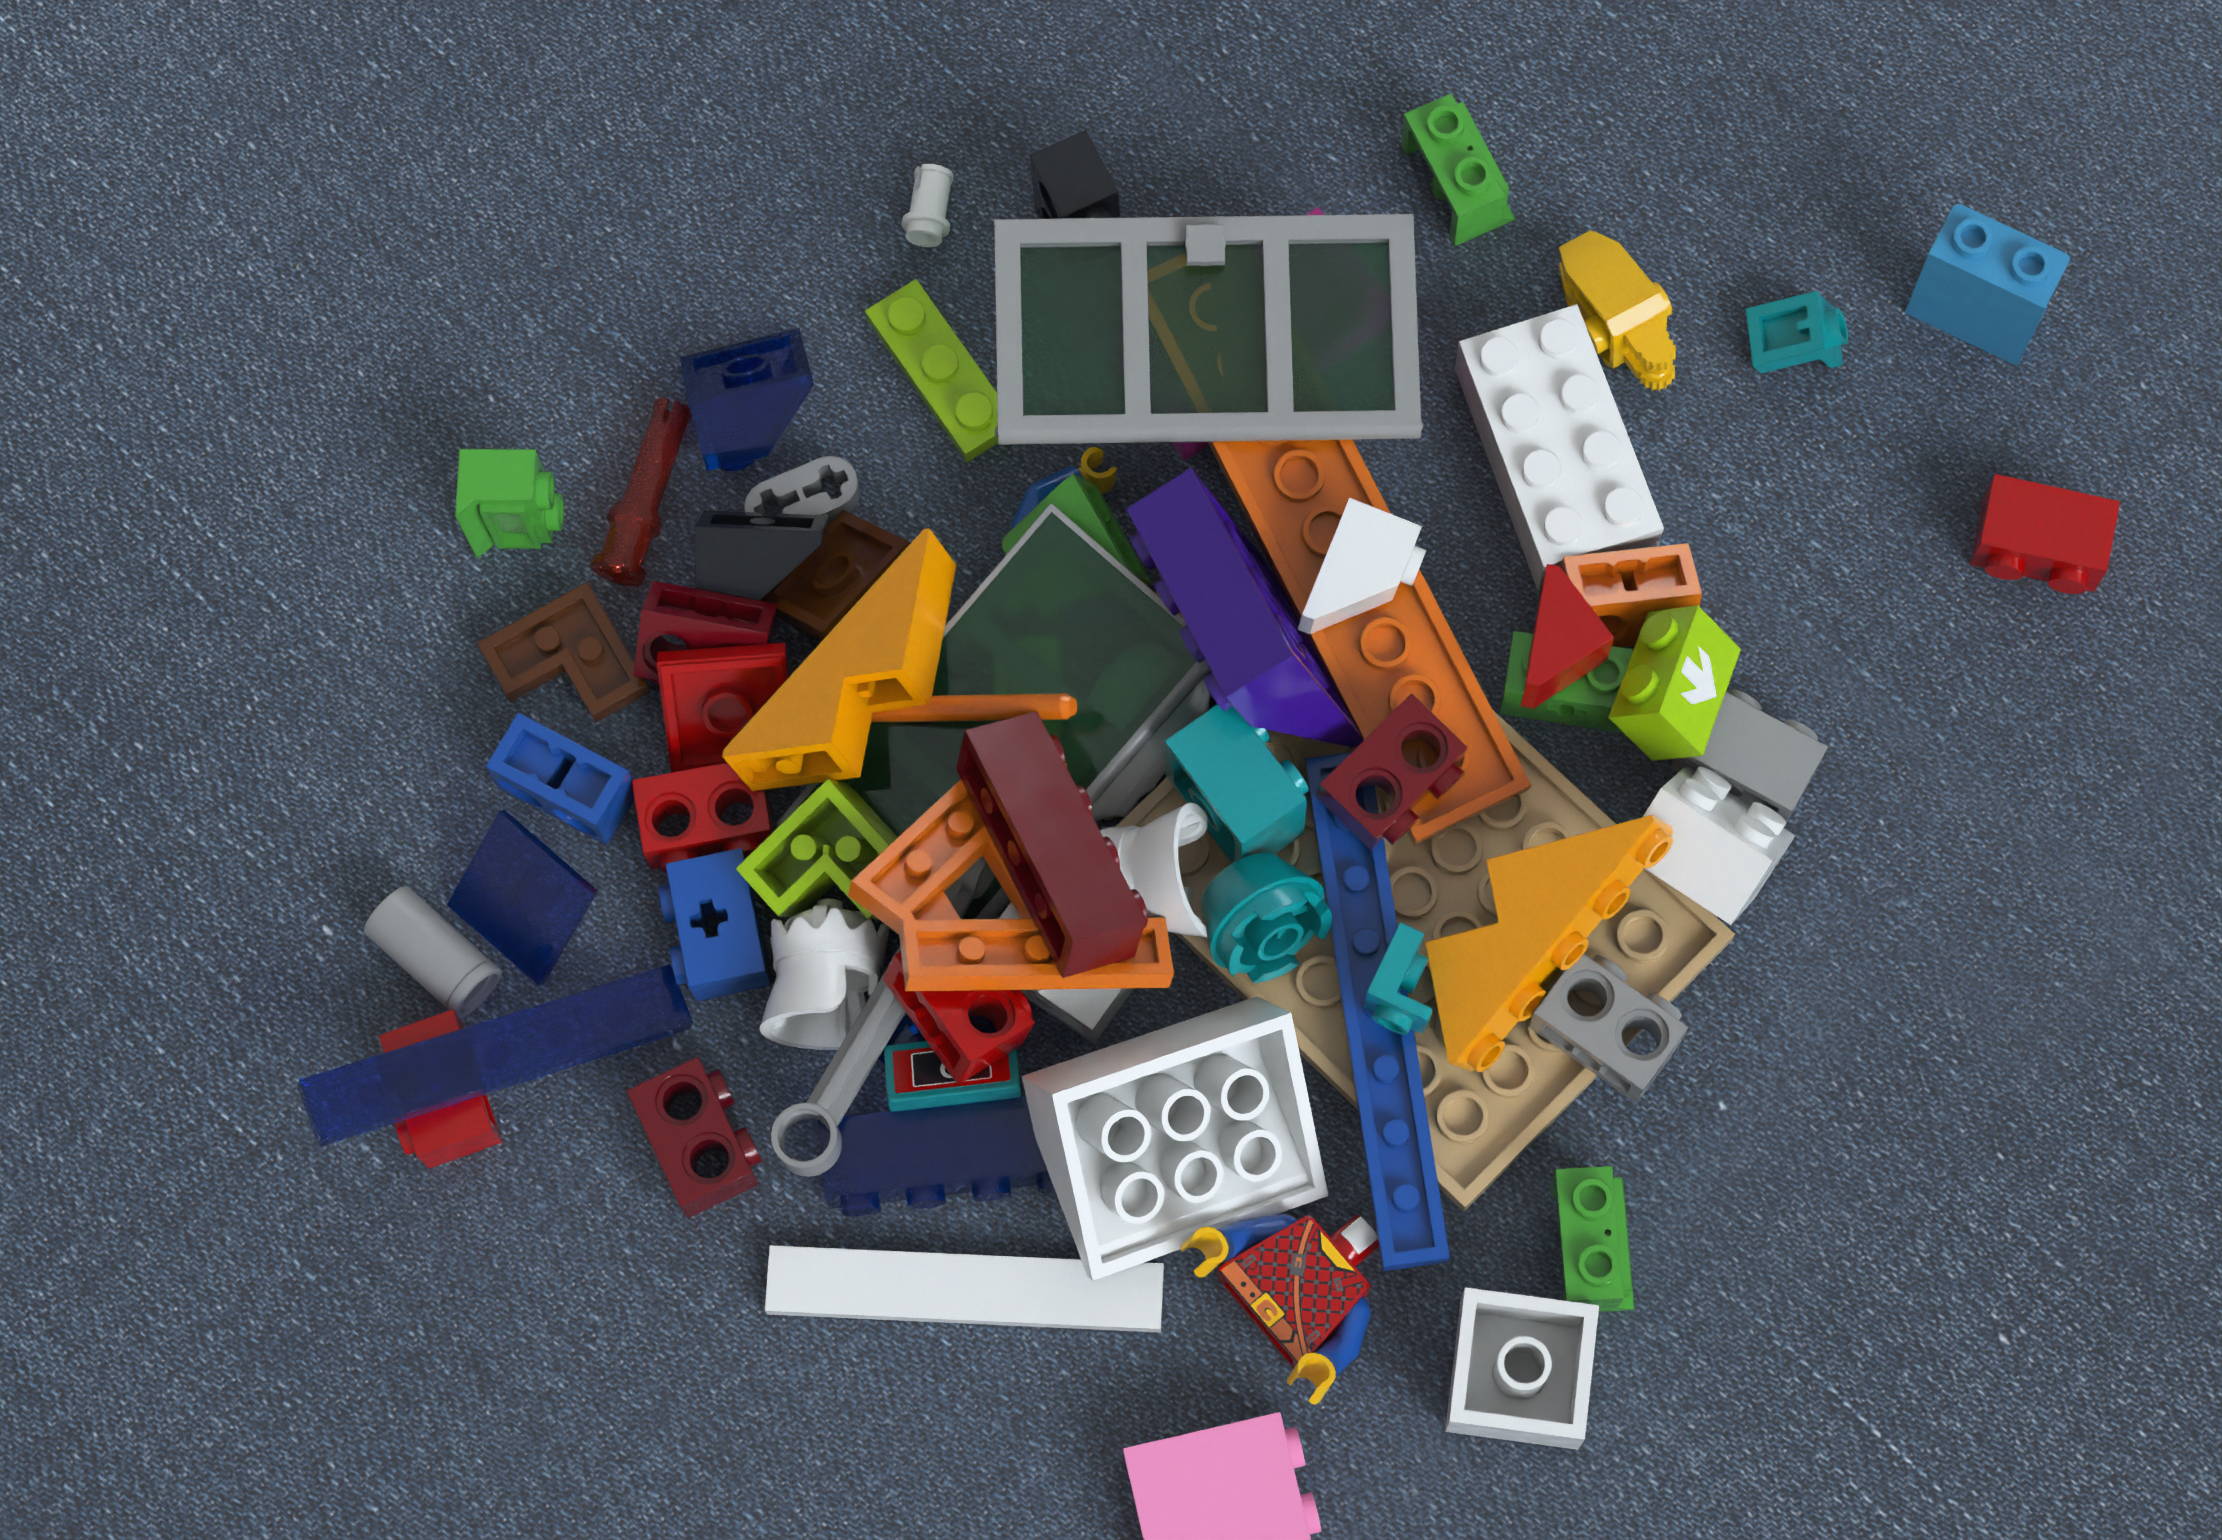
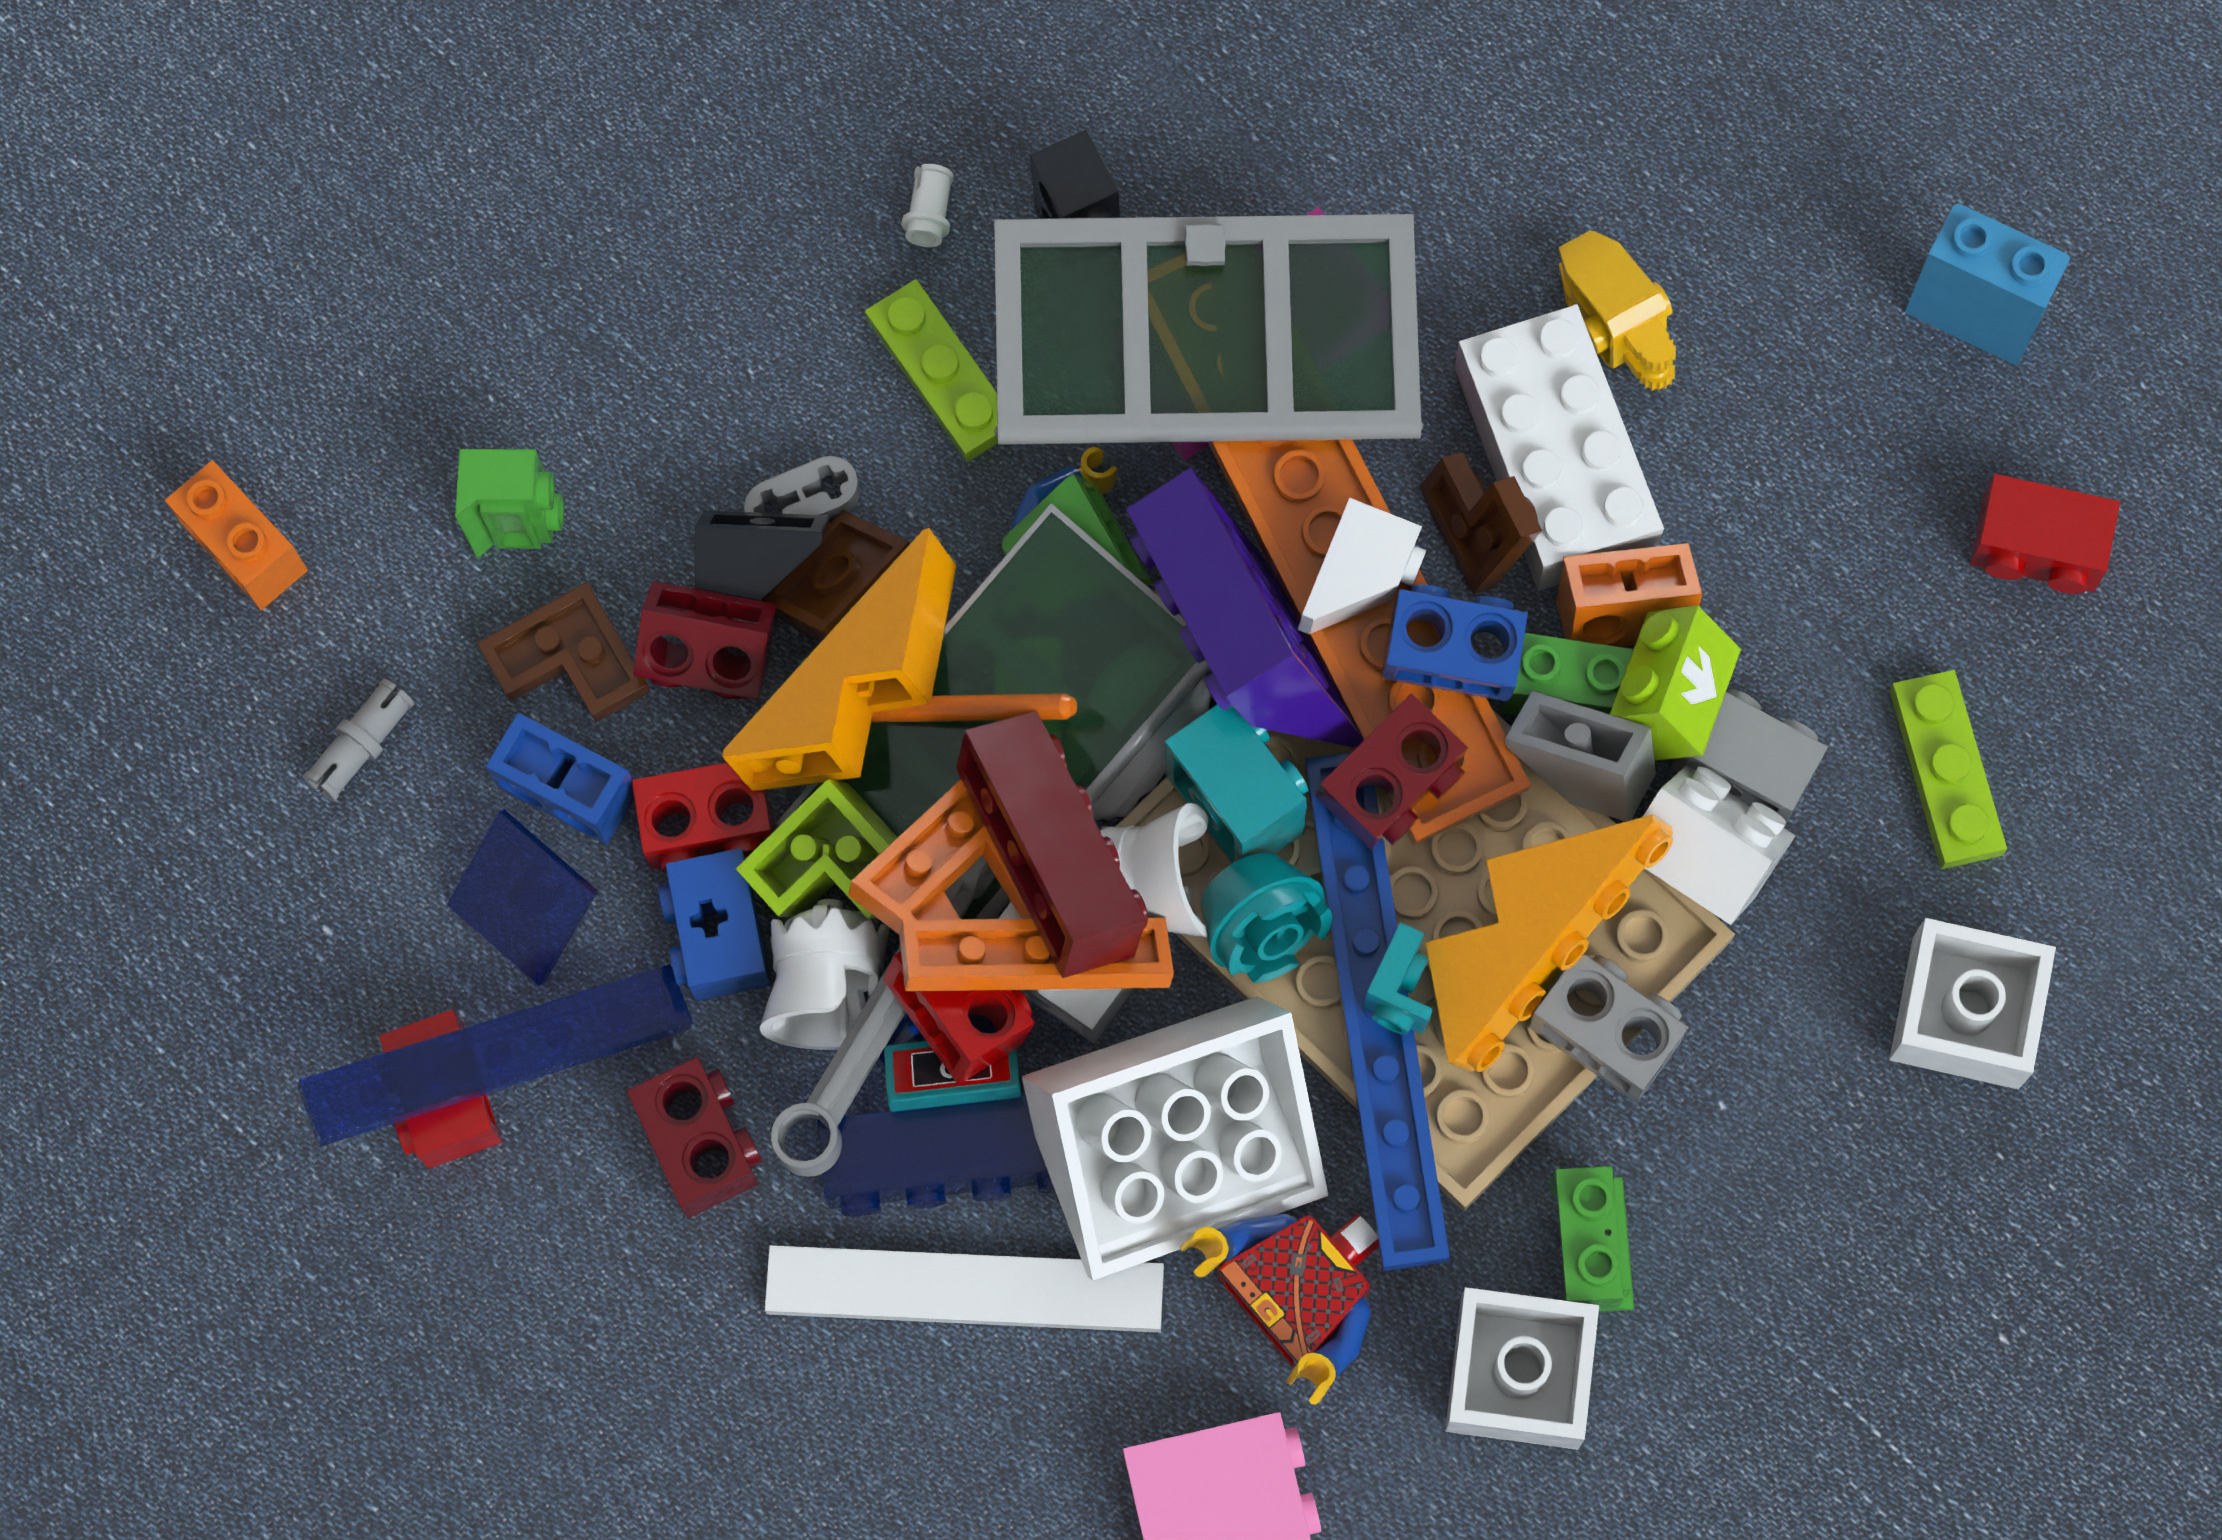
(236, 535): none -> orange brick
(358, 740): none -> light grey pin
(432, 951): light grey pin -> none
(635, 518): clear red pin -> none
(713, 696): red tile -> none
(745, 396): clear blue slope -> none
(1452, 661): none -> blue brick
(1460, 166): bright green window -> none
(1481, 527): none -> reddish brown plate
(1565, 639): red slope -> none
(1585, 754): none -> light grey slope
(1796, 332): teal bracket -> none
(1947, 769): none -> lime plate
(1972, 1003): none -> white brick

